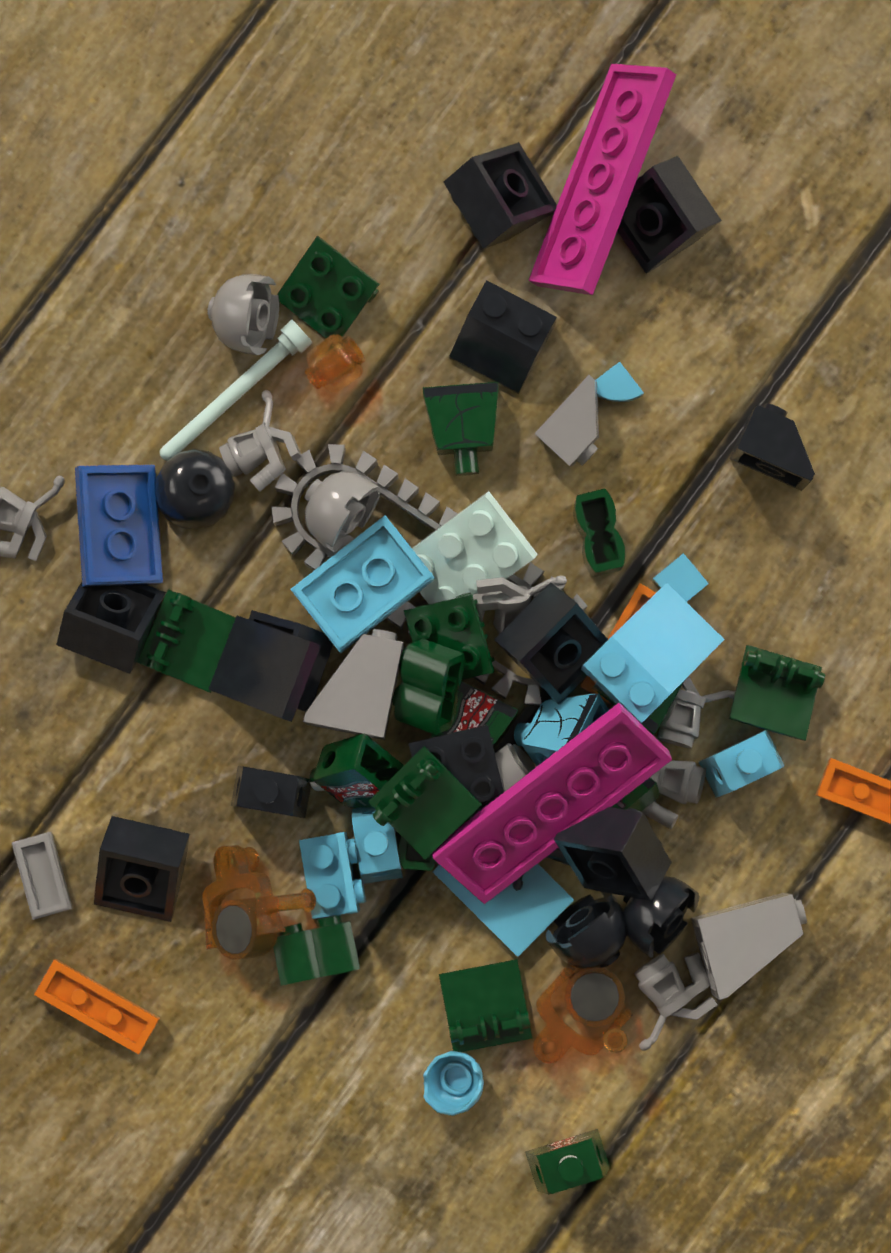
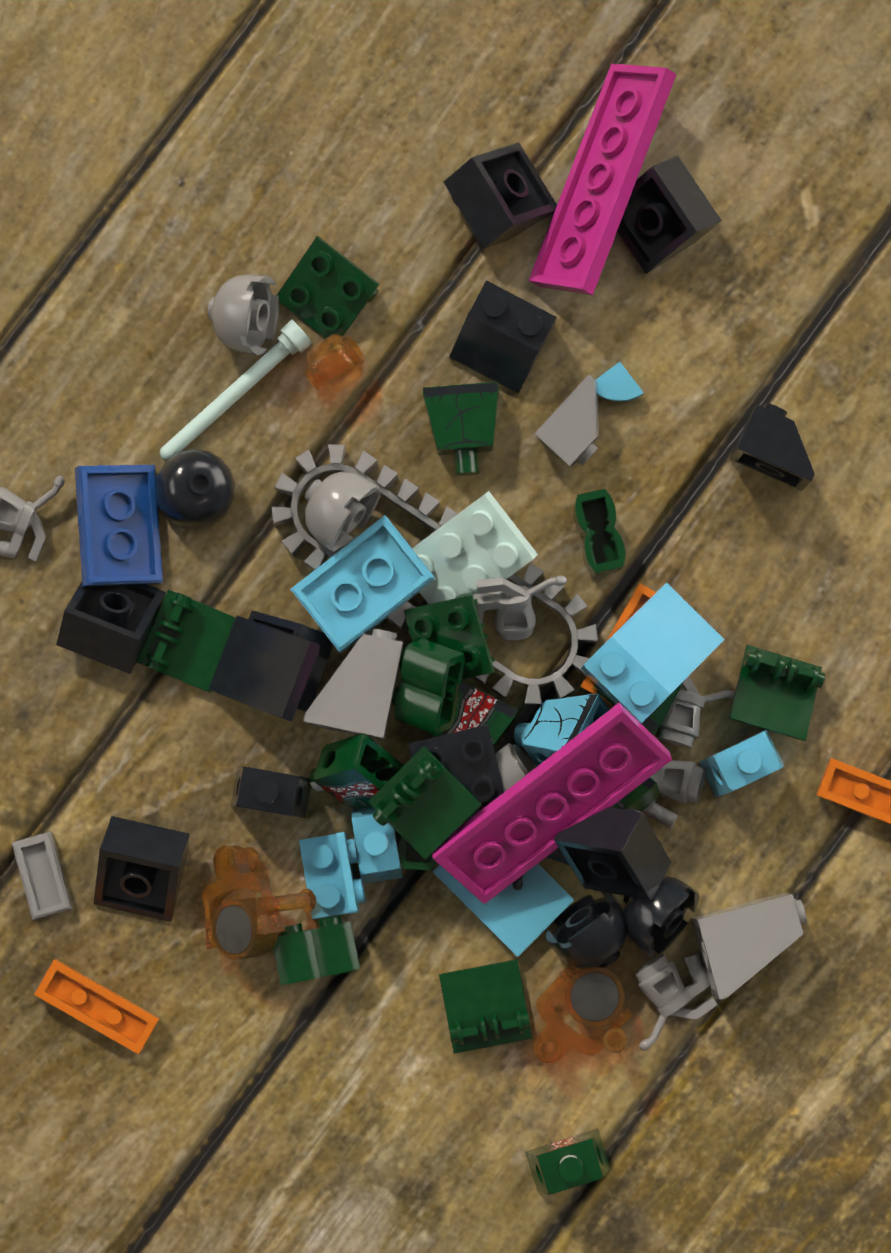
(252, 448): light grey piece -> none
(453, 1083): medium azure hair -> none
(552, 642): black slope -> none
(682, 578): medium azure tile -> none

